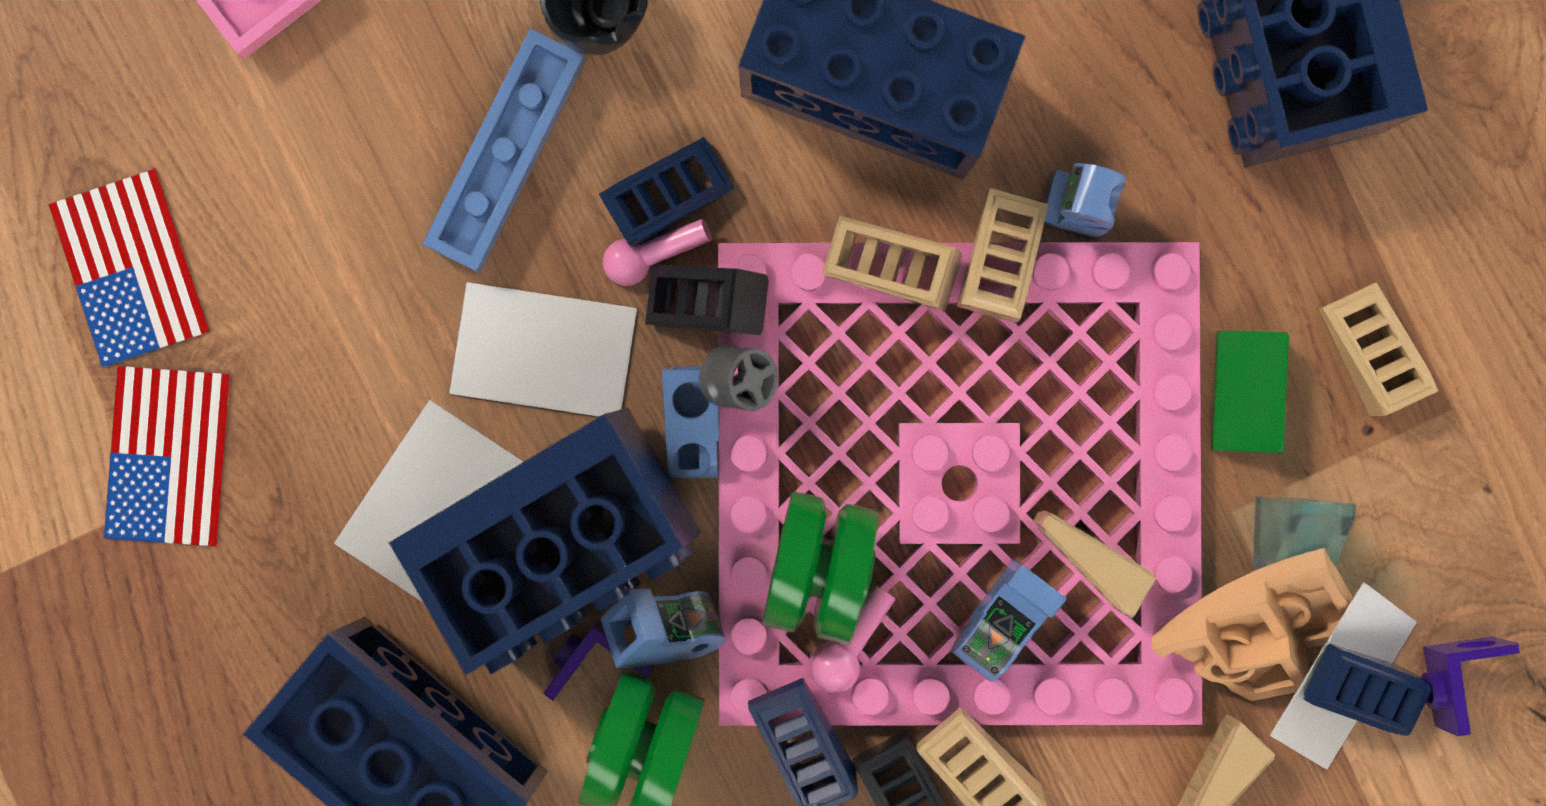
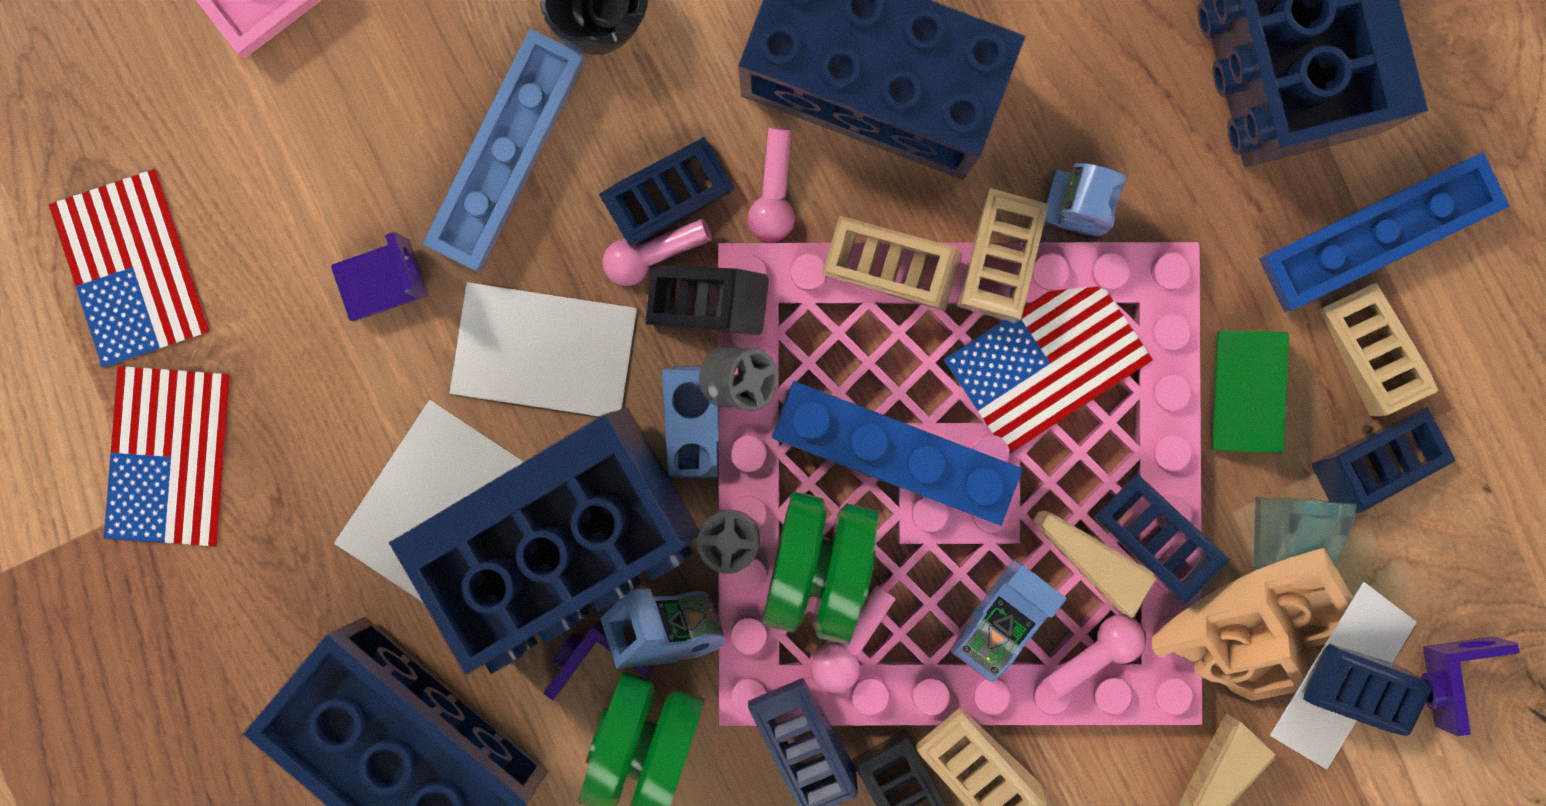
(380, 279): none -> dark purple bracket
(728, 551): none -> dark grey wheel
(771, 215): none -> bright pink bar
(897, 453): none -> blue plate
(1048, 362): none -> sticker
(1118, 641): none -> bright pink bar
(1199, 577): none -> dark blue slope
(1349, 479): none -> dark blue slope
(1384, 232): none -> blue plate

